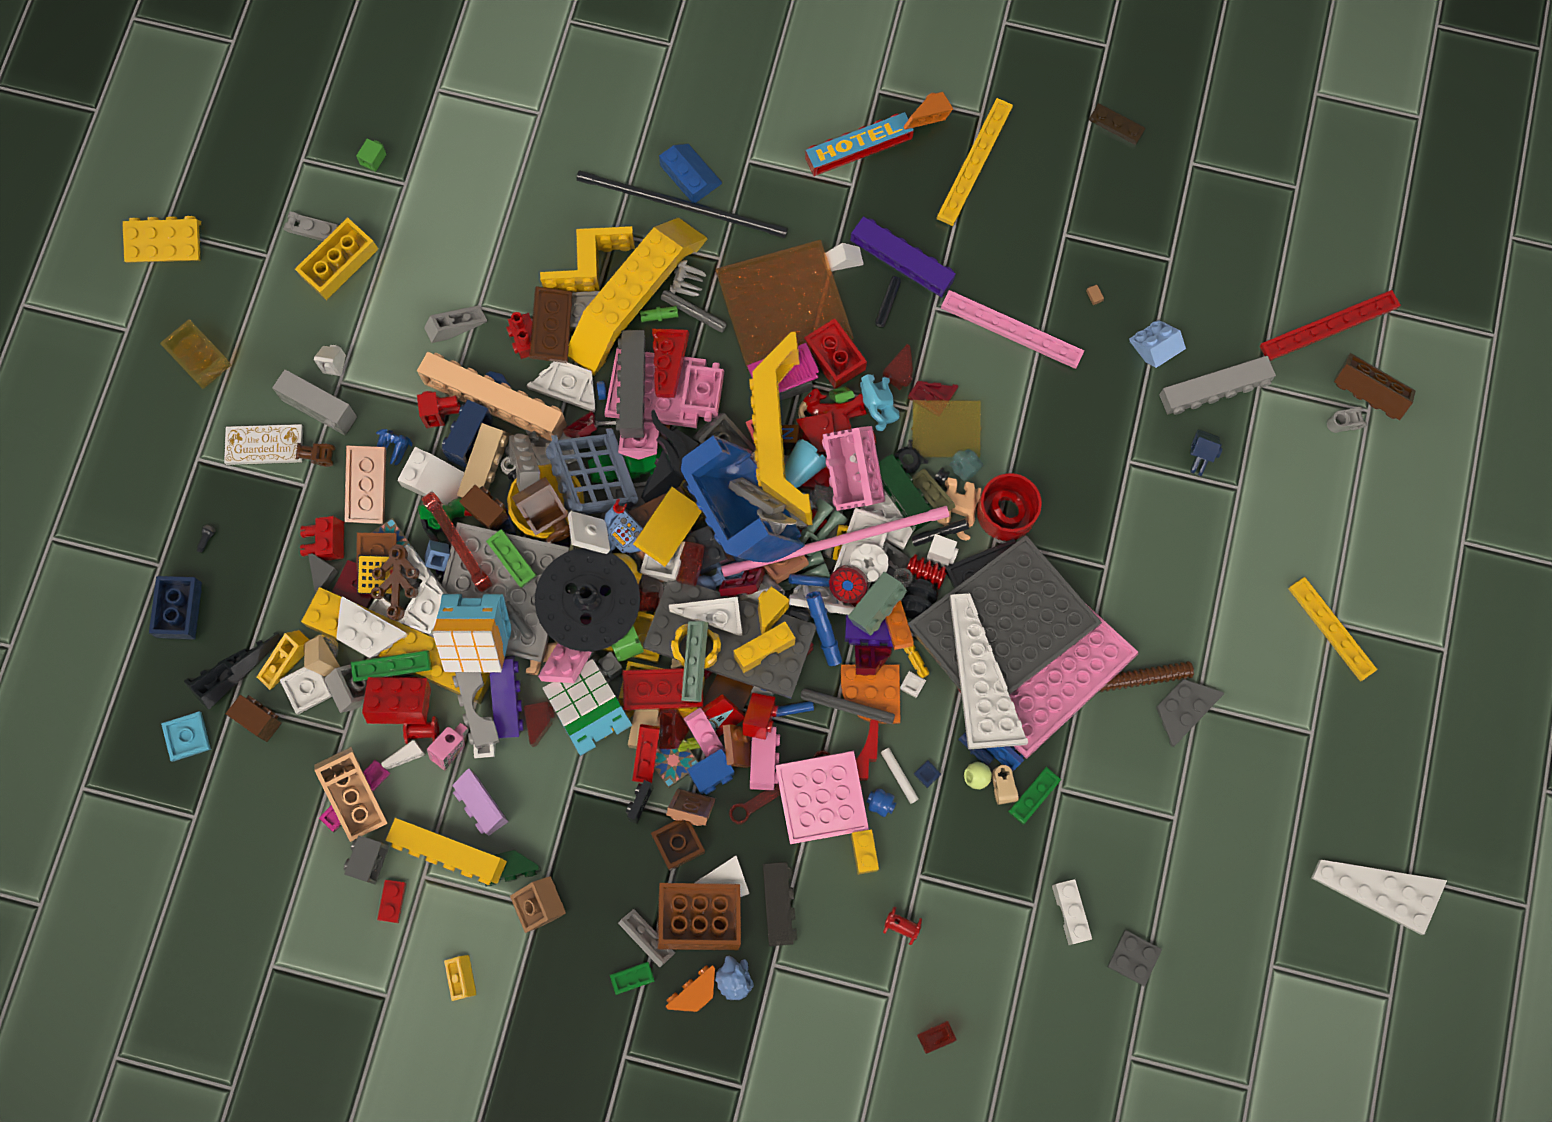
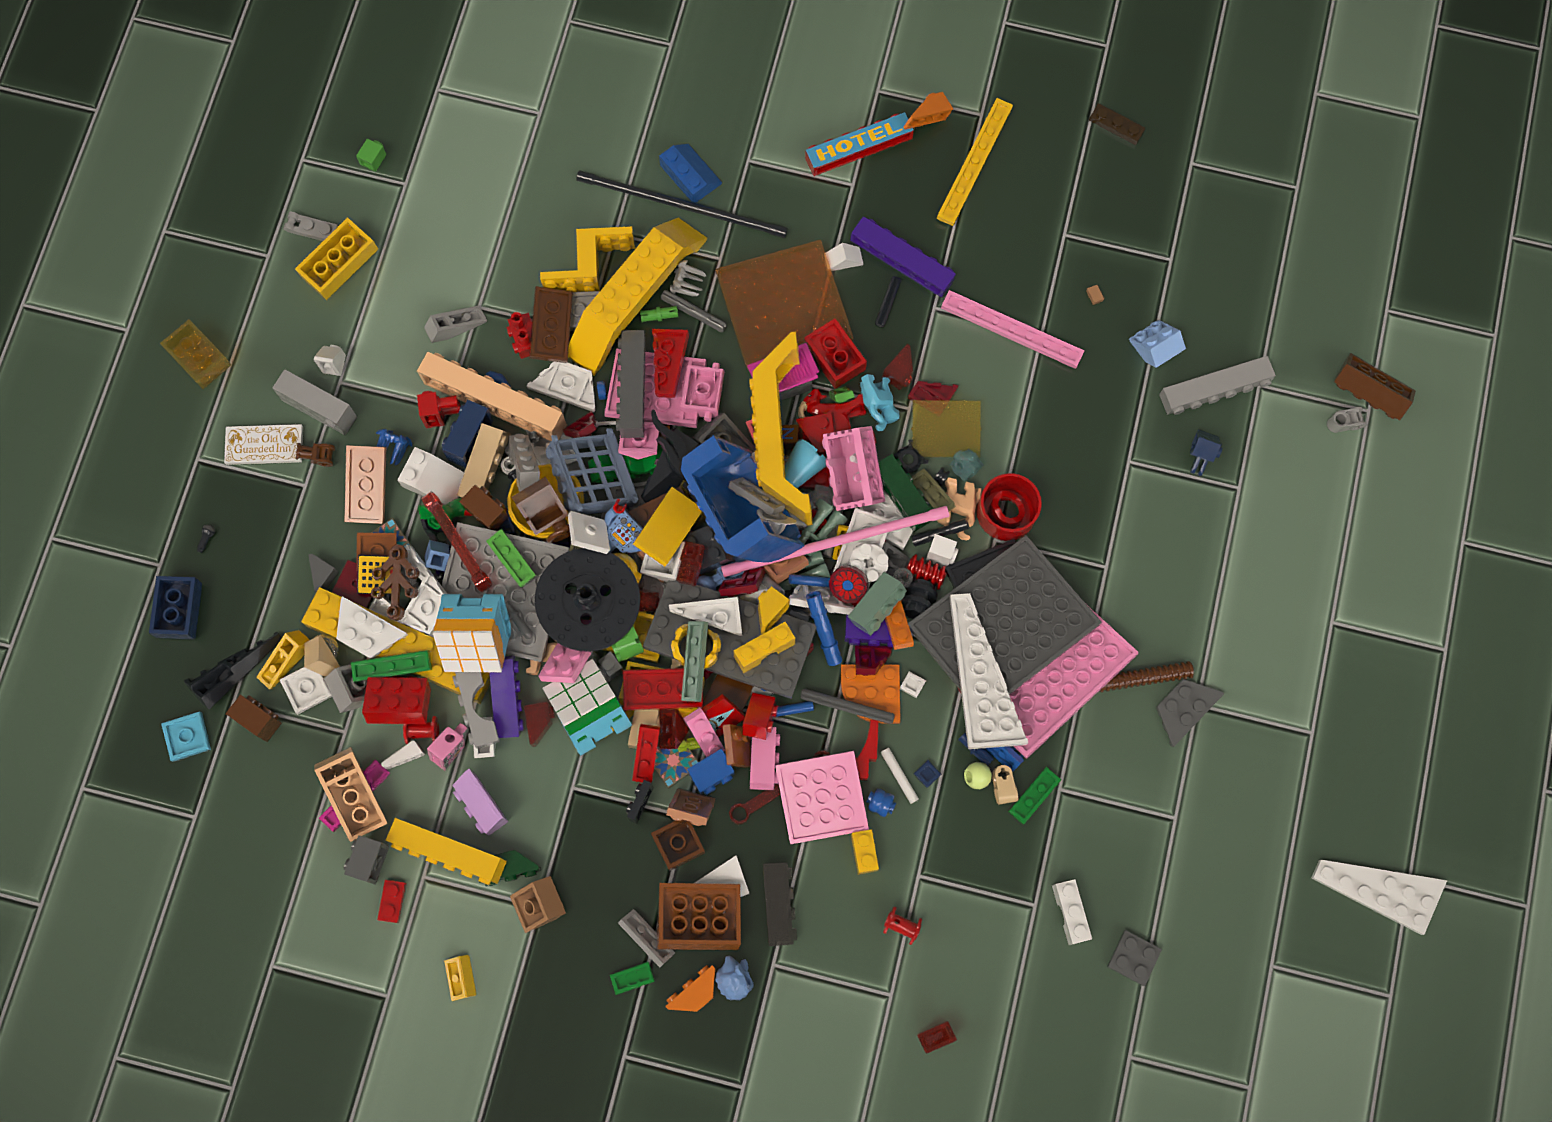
(161, 239): yellow bracket -> none
(328, 538): red brick -> none
(917, 661): yellow axle -> none
(1330, 325): red plate -> none
(1332, 629): yellow tile -> none

